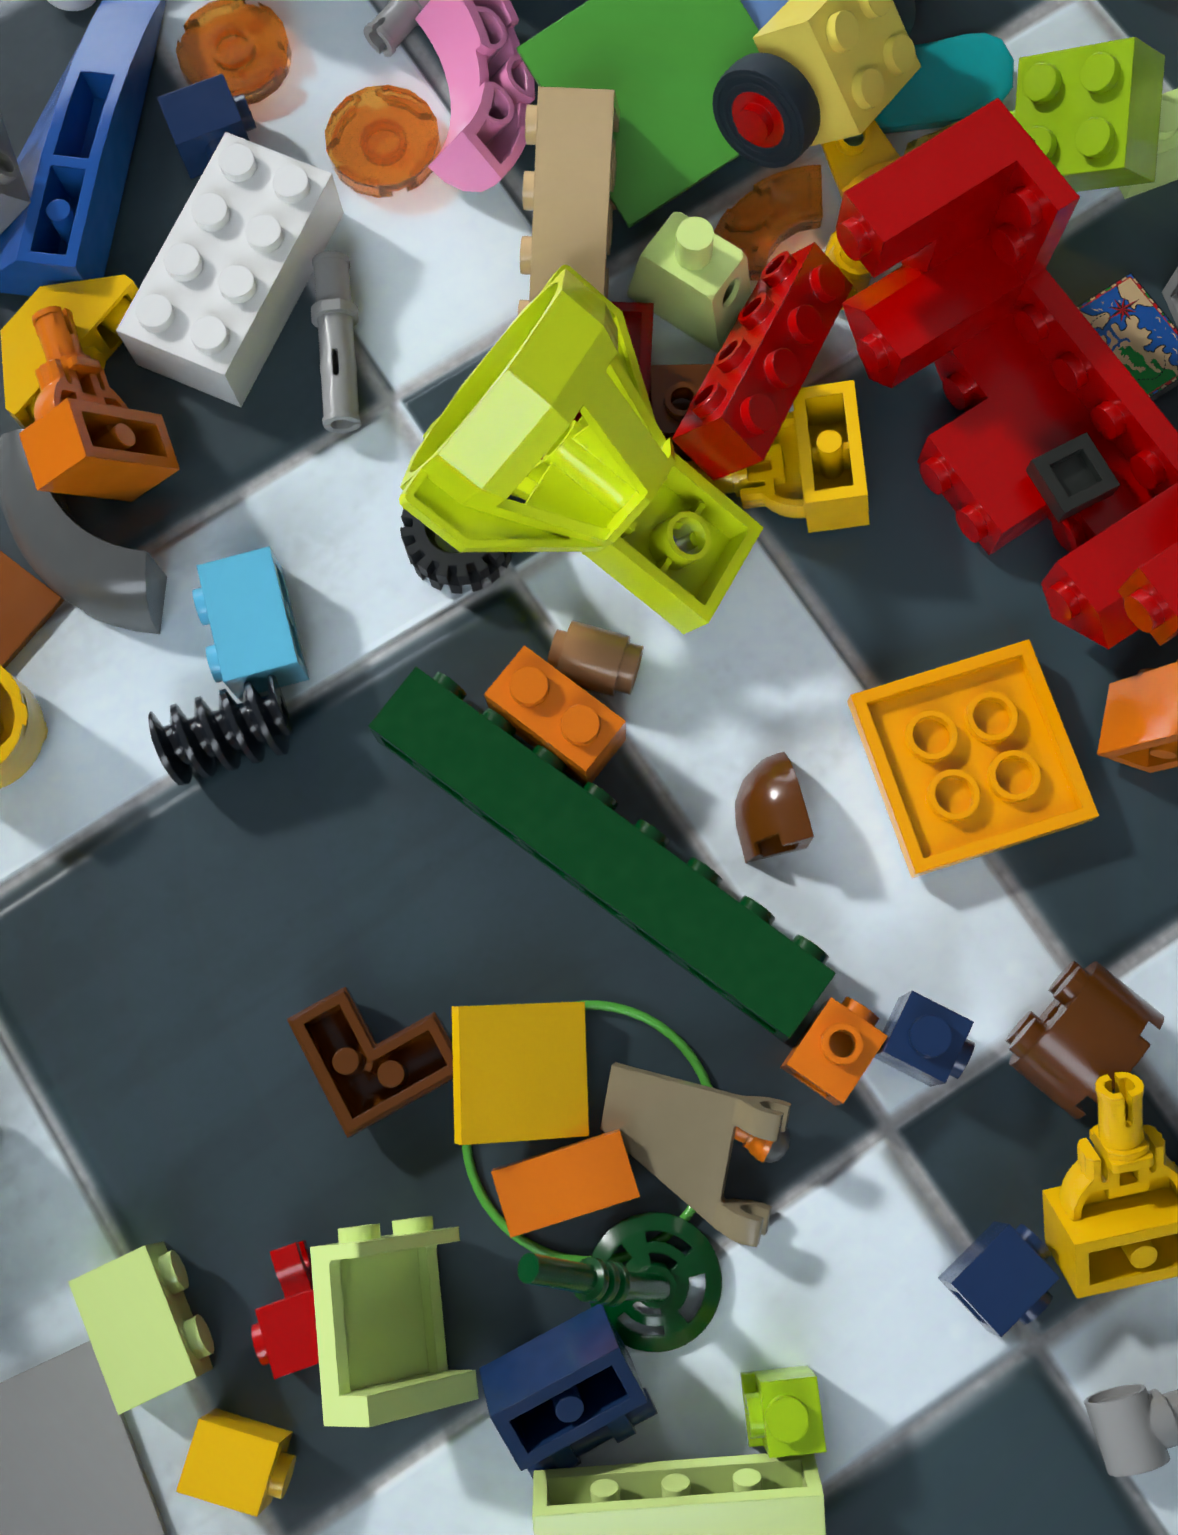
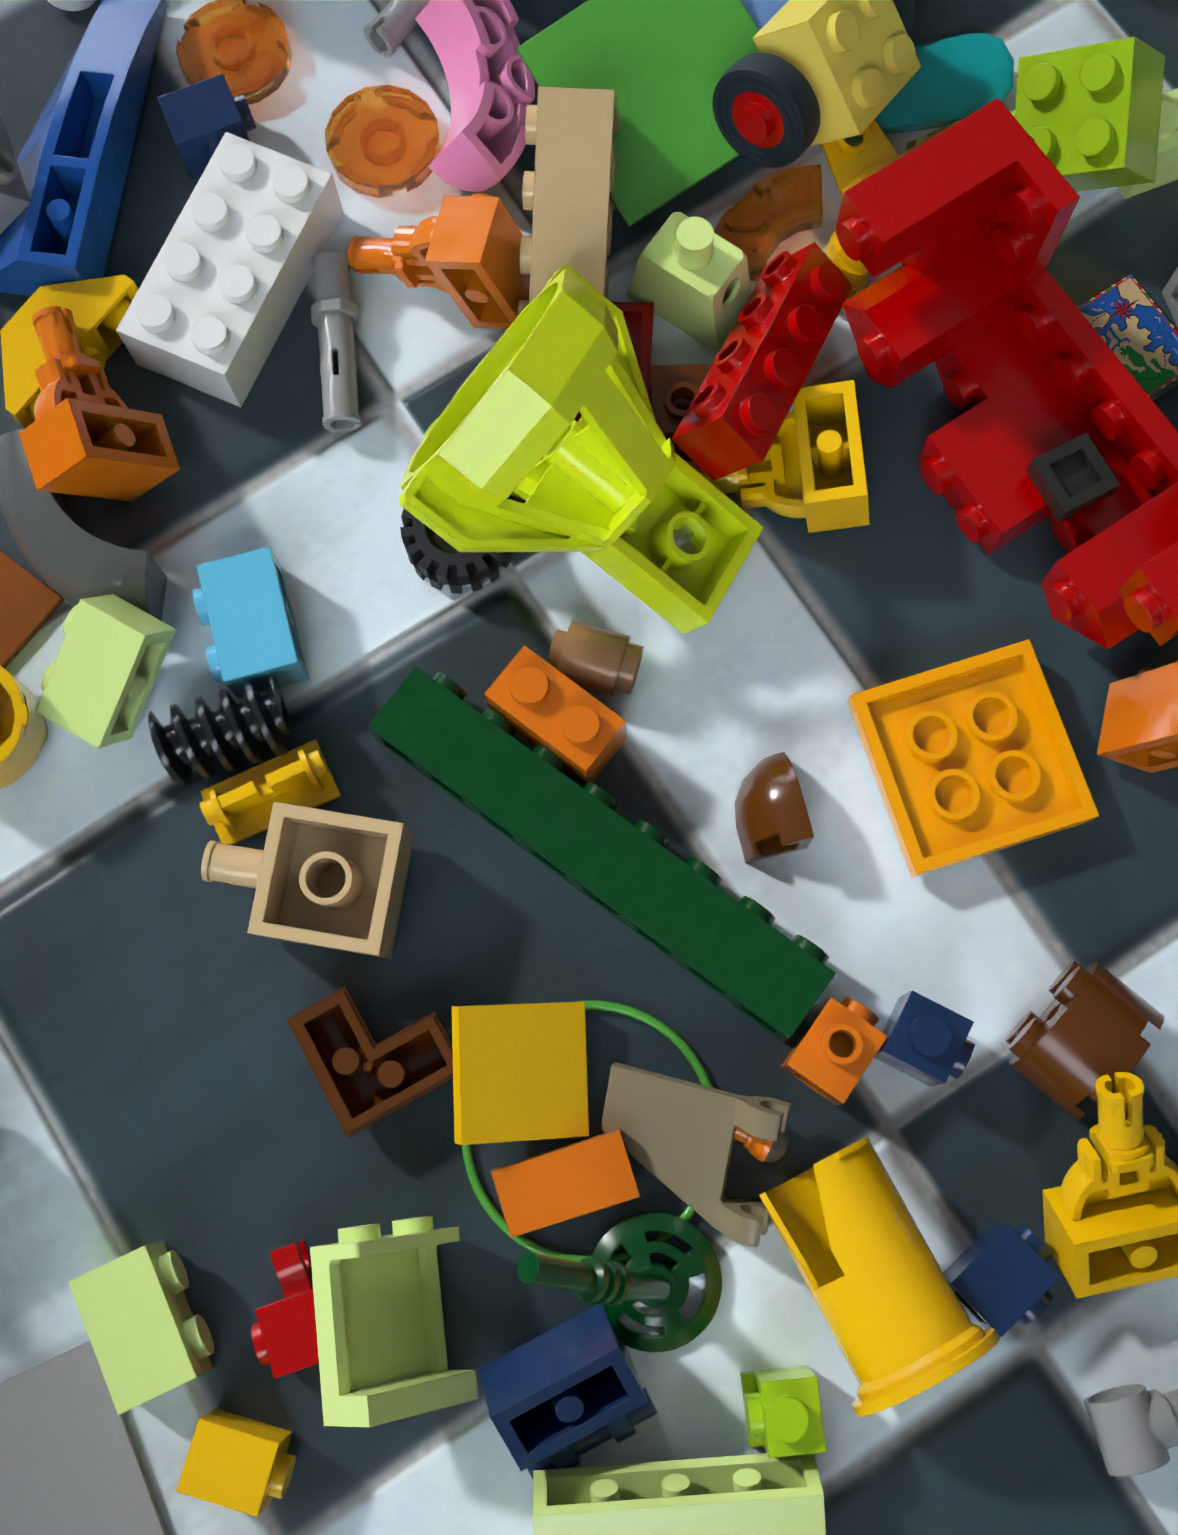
(104, 669): none -> yellowish green brick
(245, 801): none -> yellow hinge
(321, 878): none -> tan brick
(462, 251): none -> orange brick
(874, 1278): none -> yellow piece

